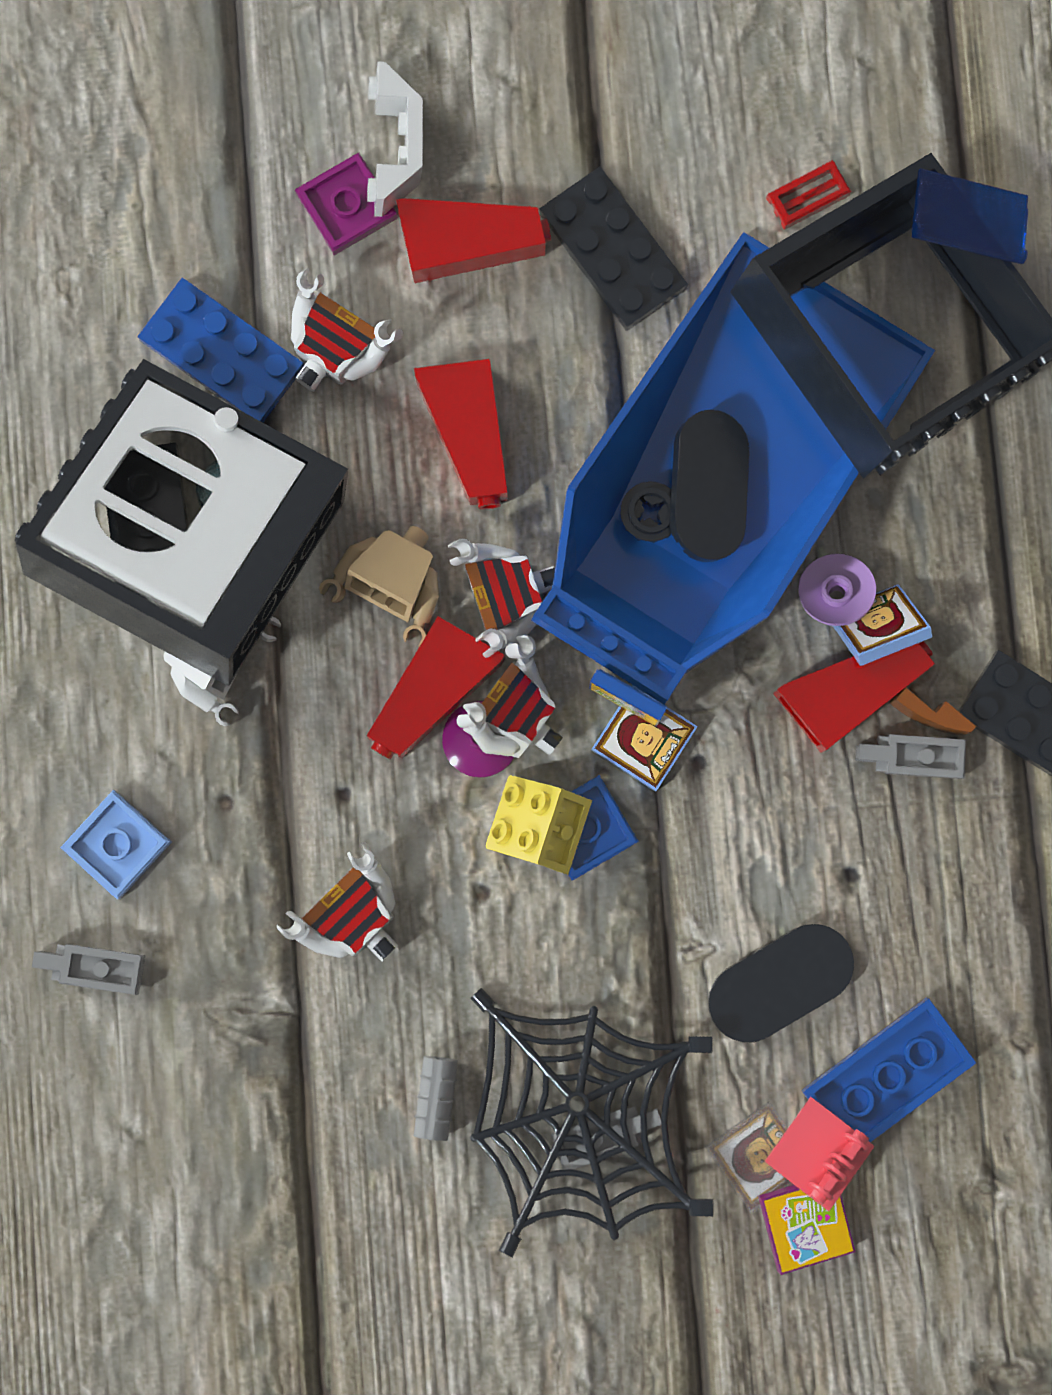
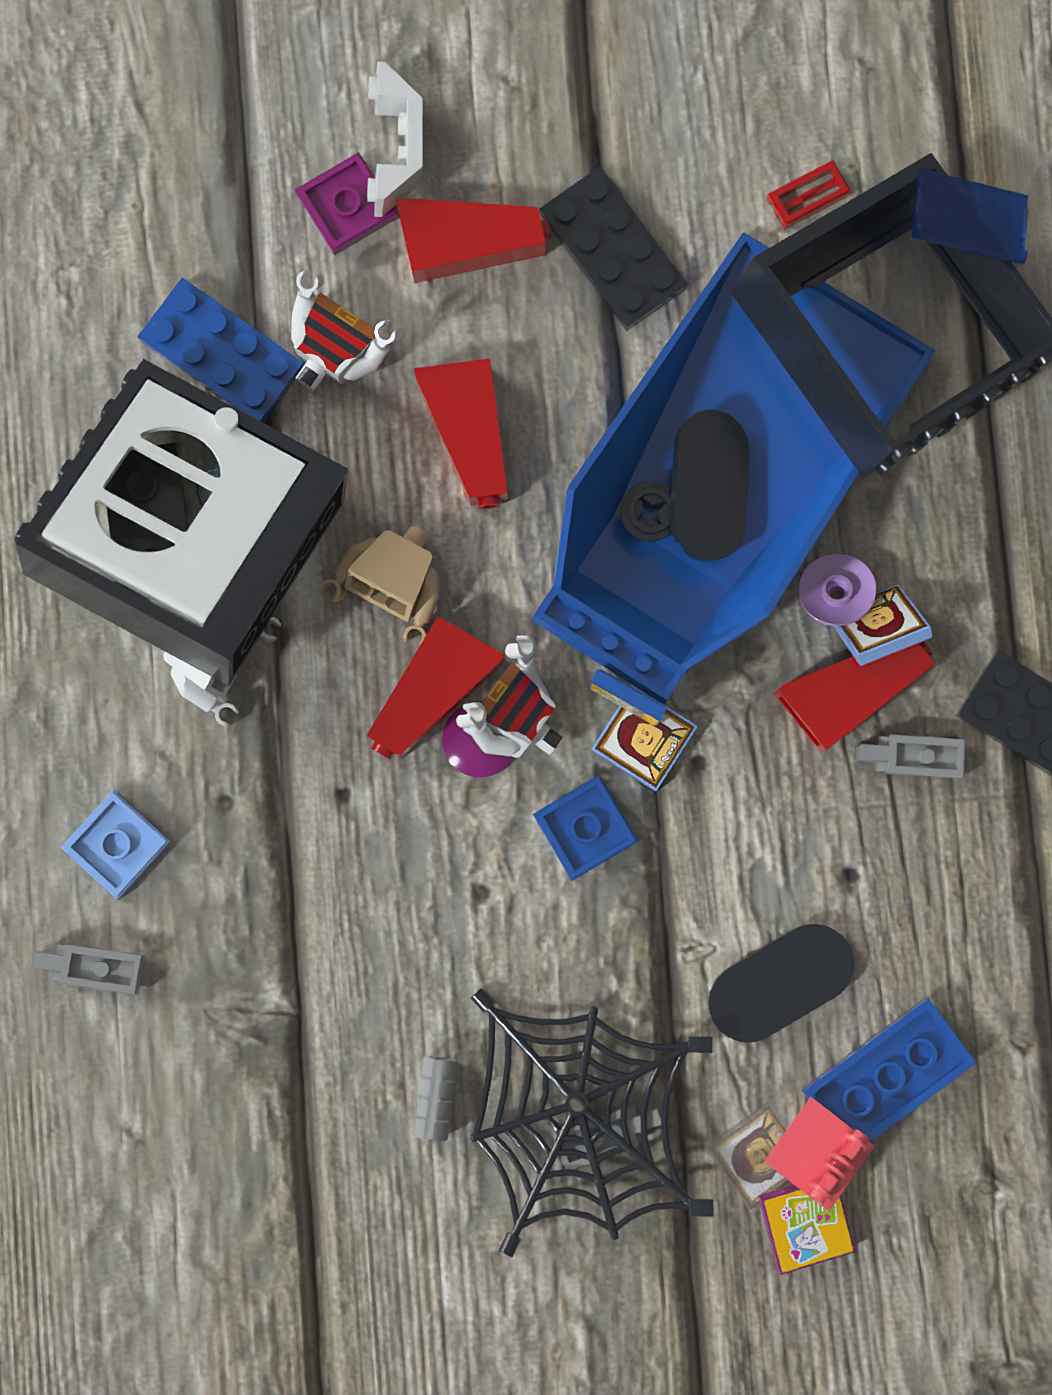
(350, 913): torso -> none
(503, 590): torso -> none
(538, 823): light yellow bracket -> none
(942, 718): dark orange slope -> none

